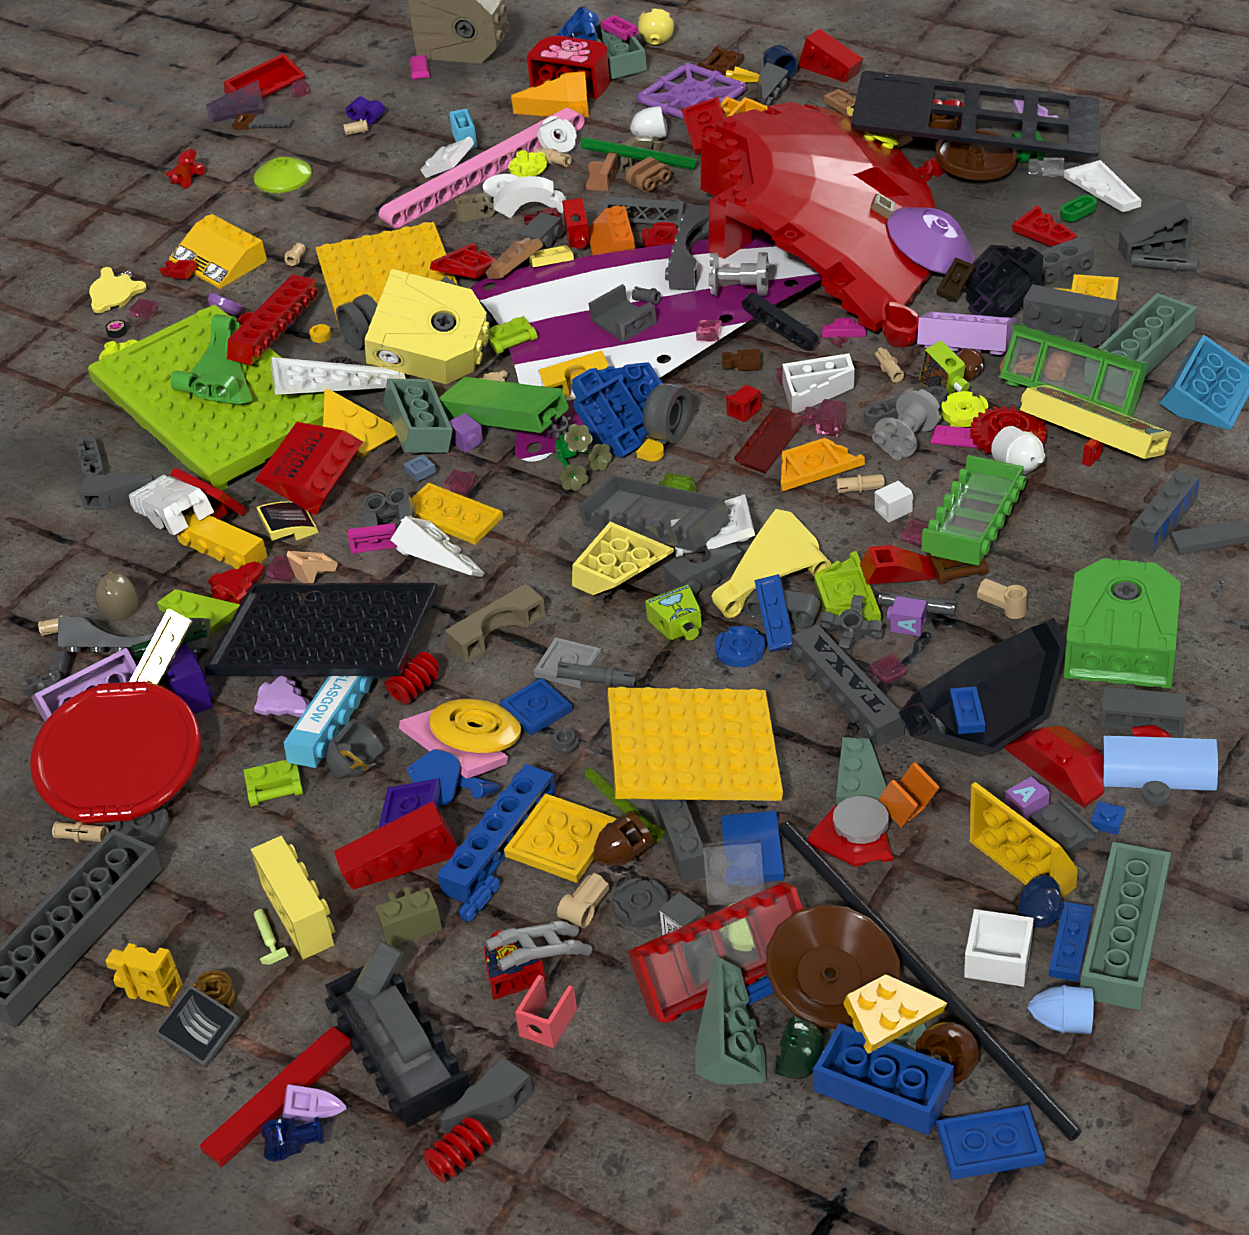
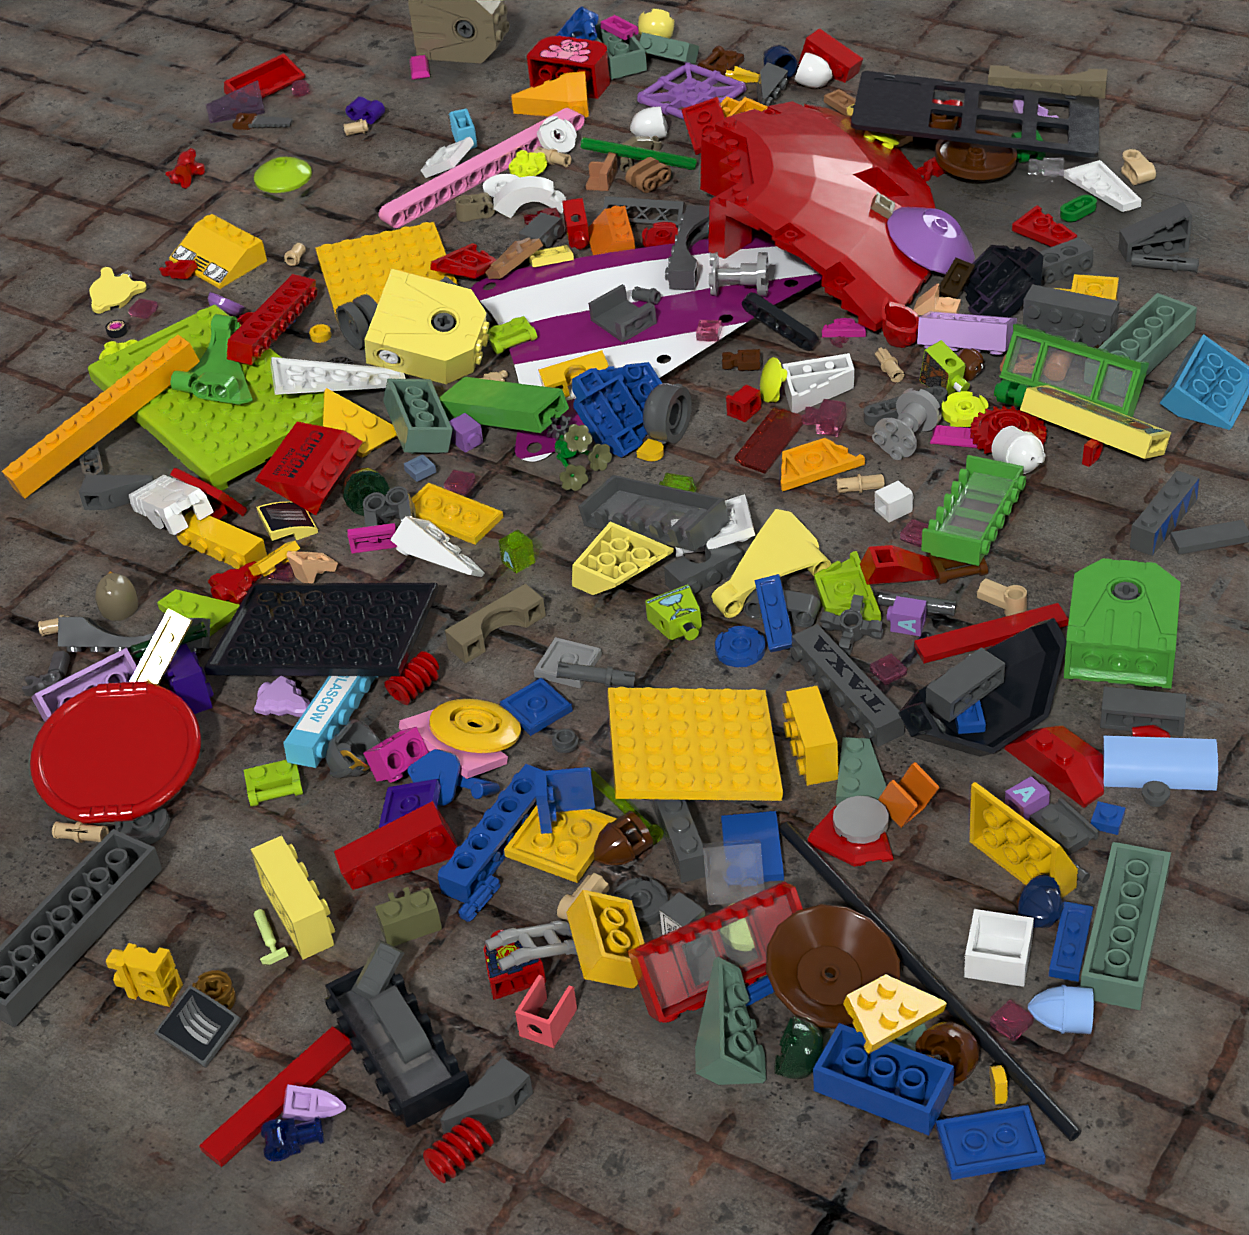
(99, 417): none -> light orange brick
(267, 564): none -> yellow plate
(361, 484): none -> clear green cylinder
(395, 752): none -> dark pink brick
(516, 551): none -> clear neon green brick
(562, 792): none -> blue bracket
(603, 934): none -> yellow brick
(669, 48): none -> sand green brick
(771, 380): none -> neon yellow dish
(811, 735): none -> yellow brick
(813, 71): none -> white piece
(932, 302): none -> light nougat slope
(965, 684): none -> dark grey brick
(985, 633): none -> red tile
(998, 1084): none -> yellow tile
(1010, 392): none -> green brick
(1011, 1020): none -> clear pink plate
(1086, 83): none -> dark tan arch
(1137, 167): none -> tan piece

